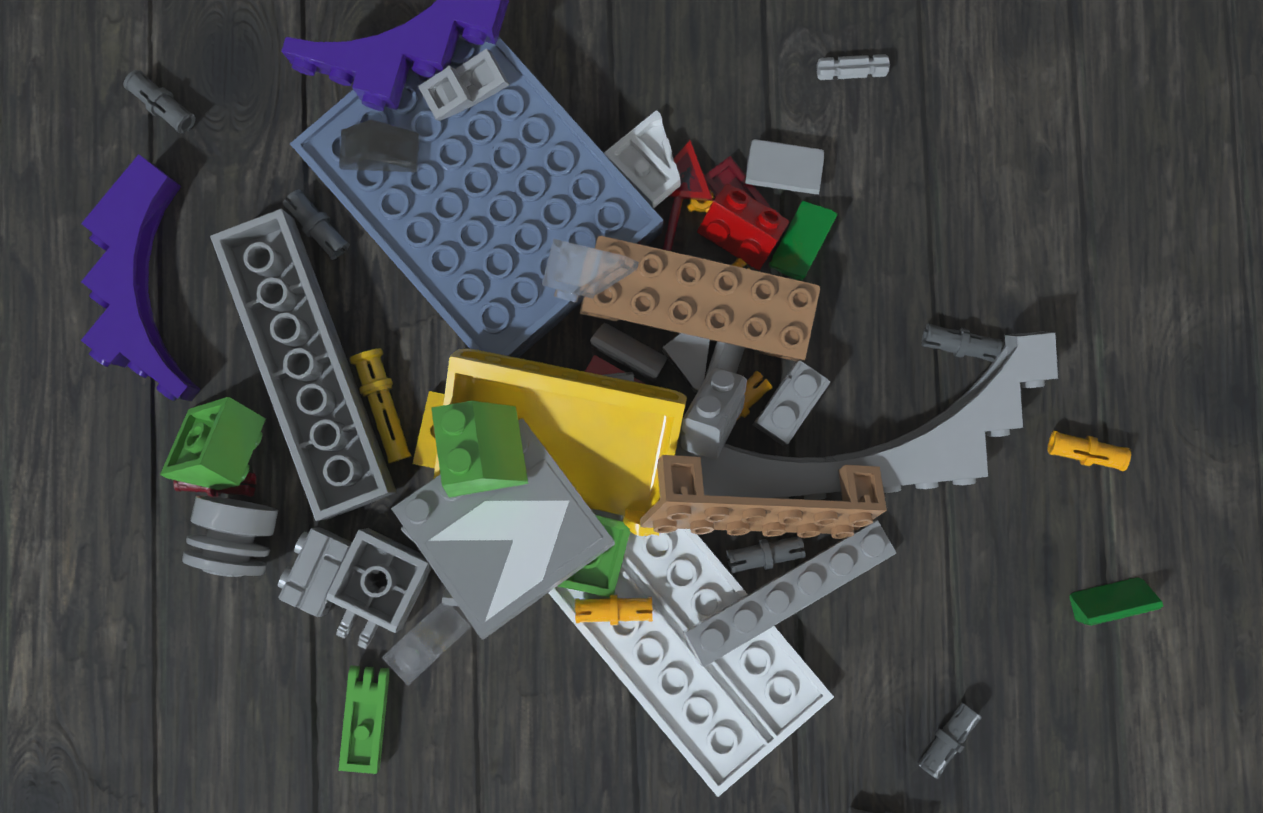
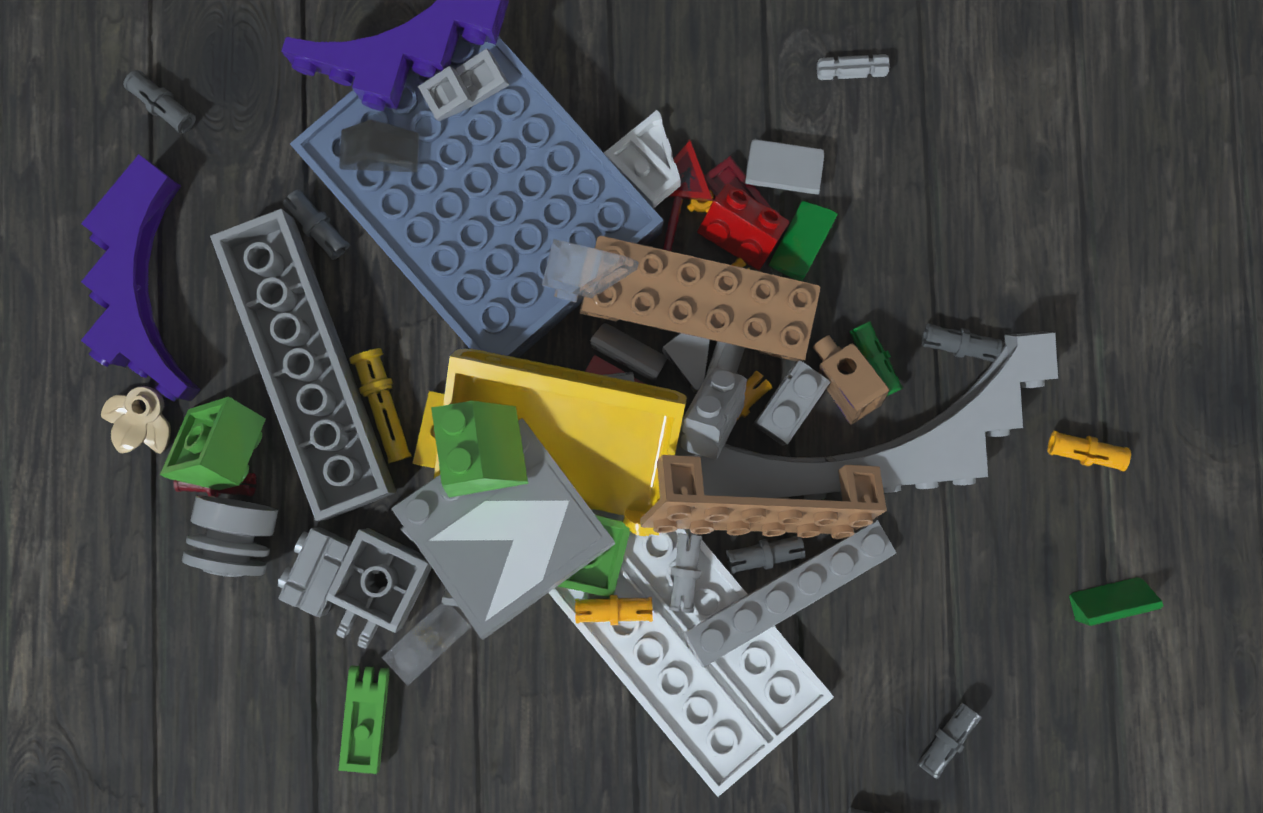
(133, 424): none -> tan plate
(685, 573): none -> light grey pin
(859, 390): none -> medium nougat torso
(877, 357): none -> green pin

